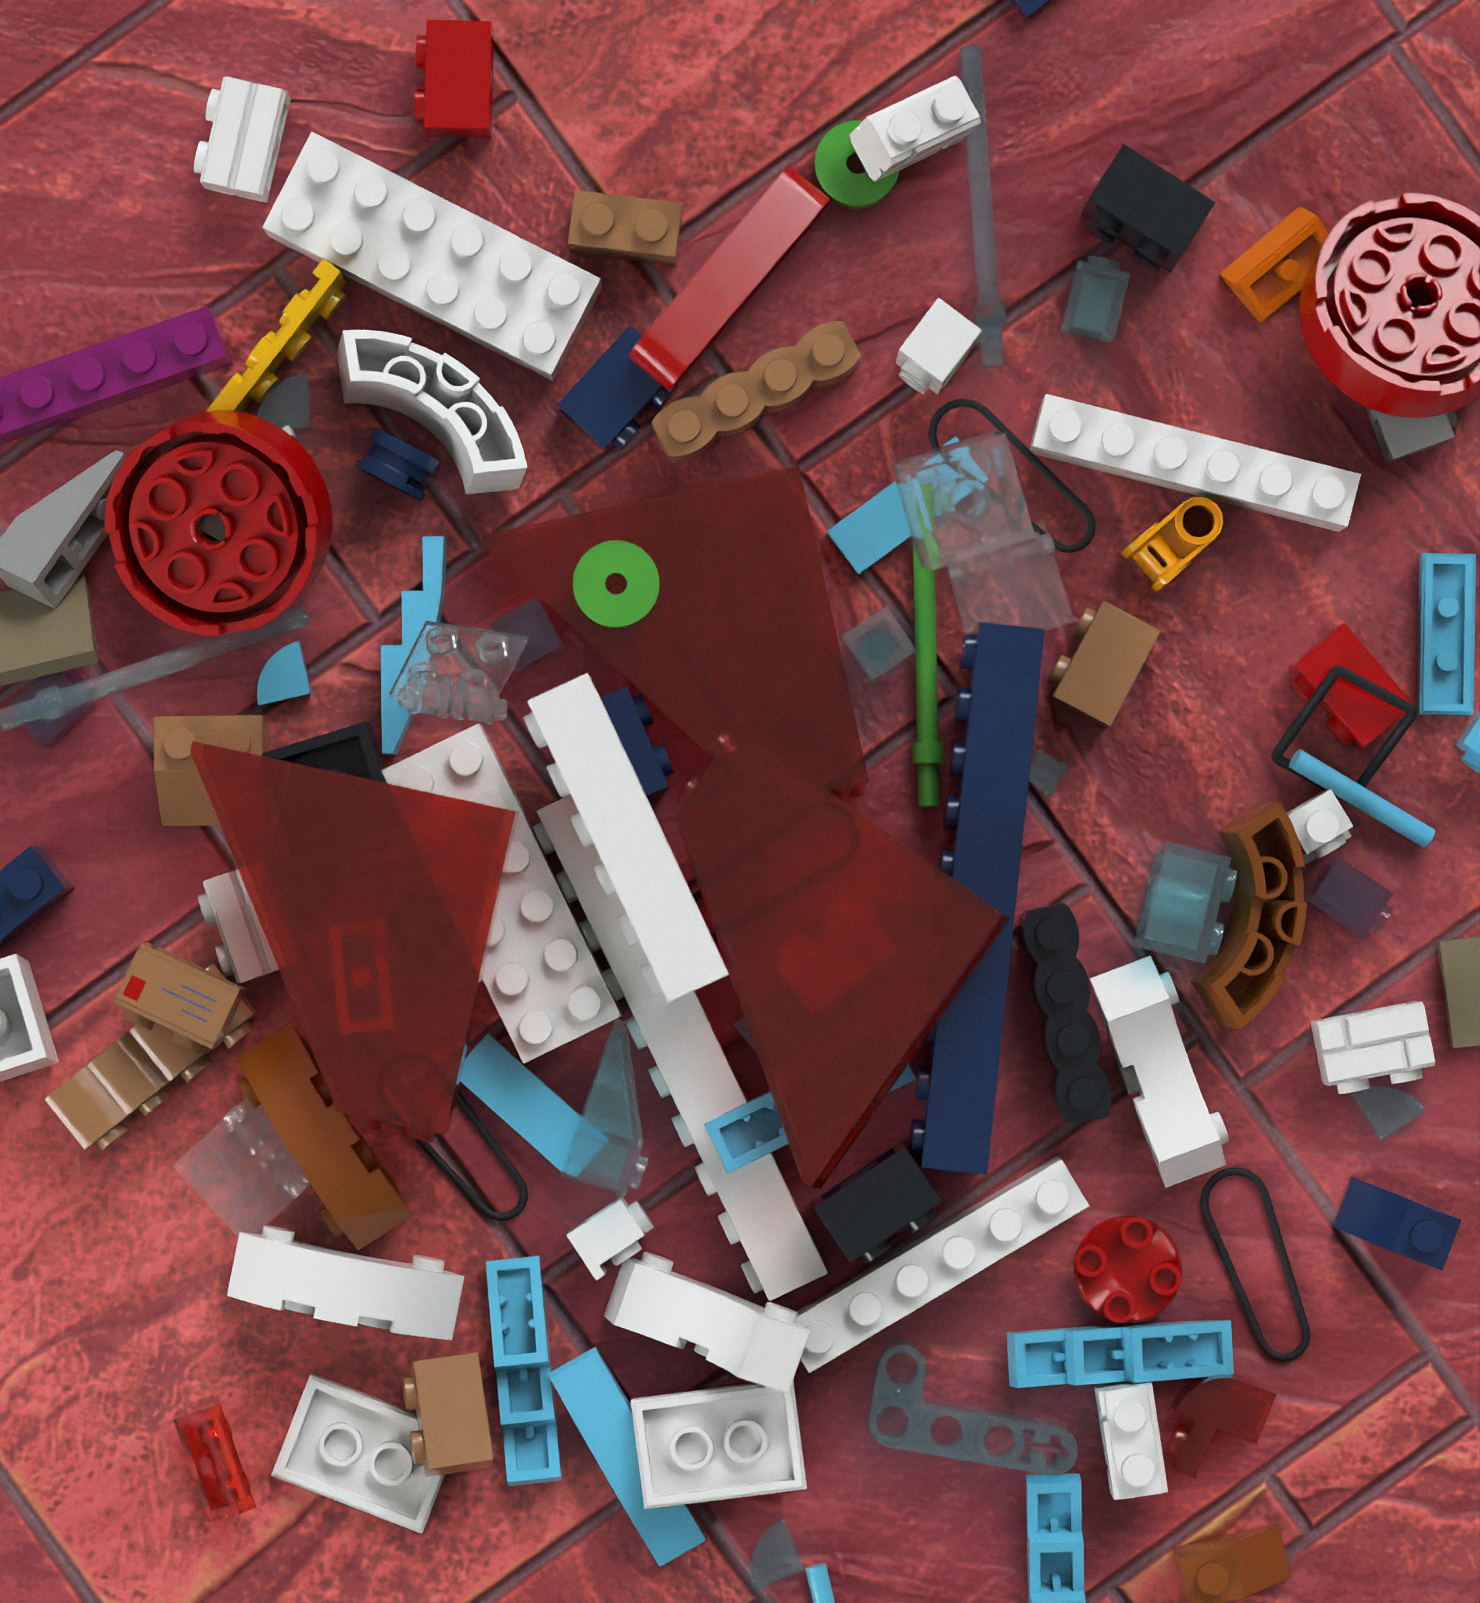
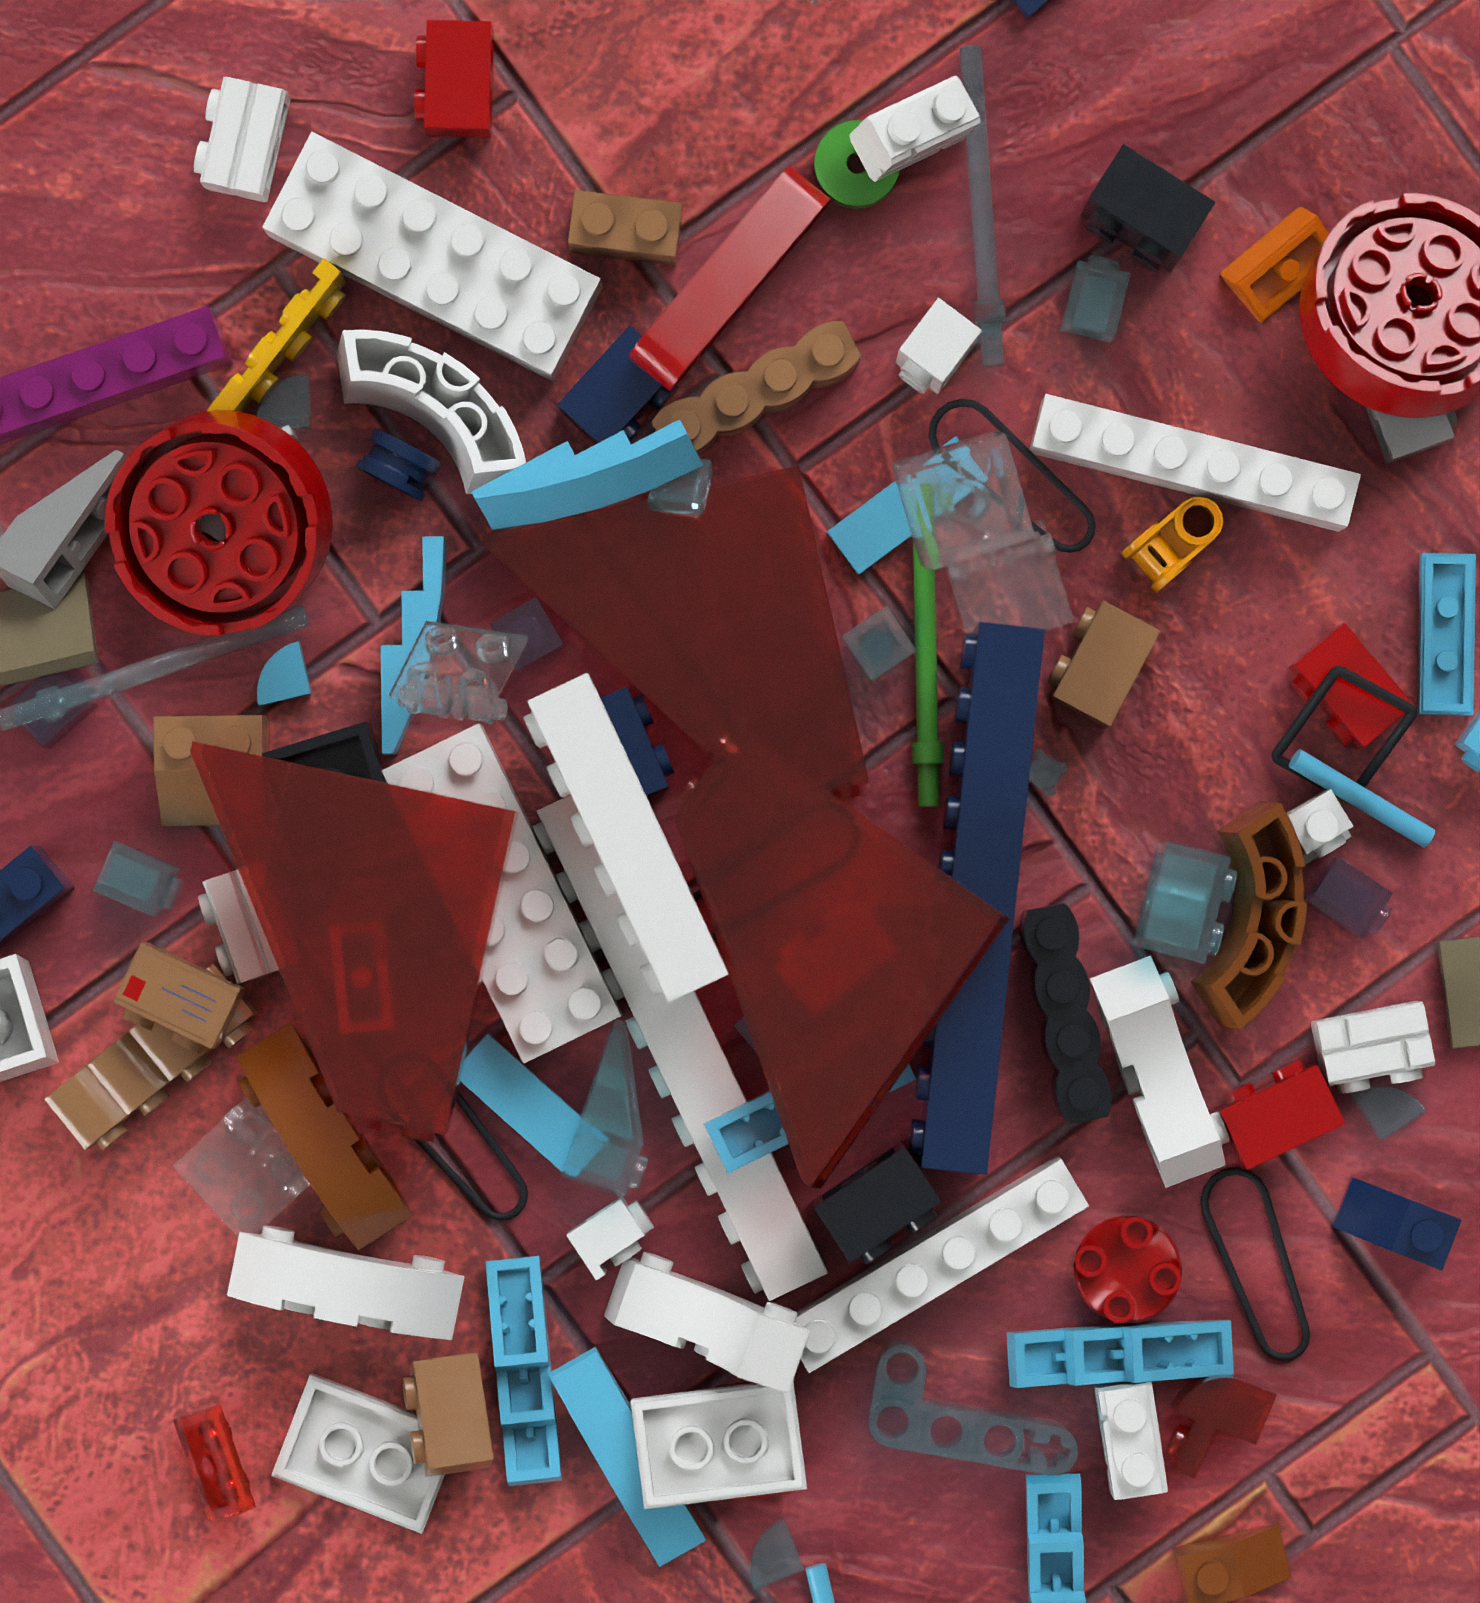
(139, 879): none -> clear light blue brick
(571, 484): none -> medium azure slope
(616, 609): bright green piece -> none
(684, 494): none -> clear light blue tile
(1279, 1114): none -> red brick

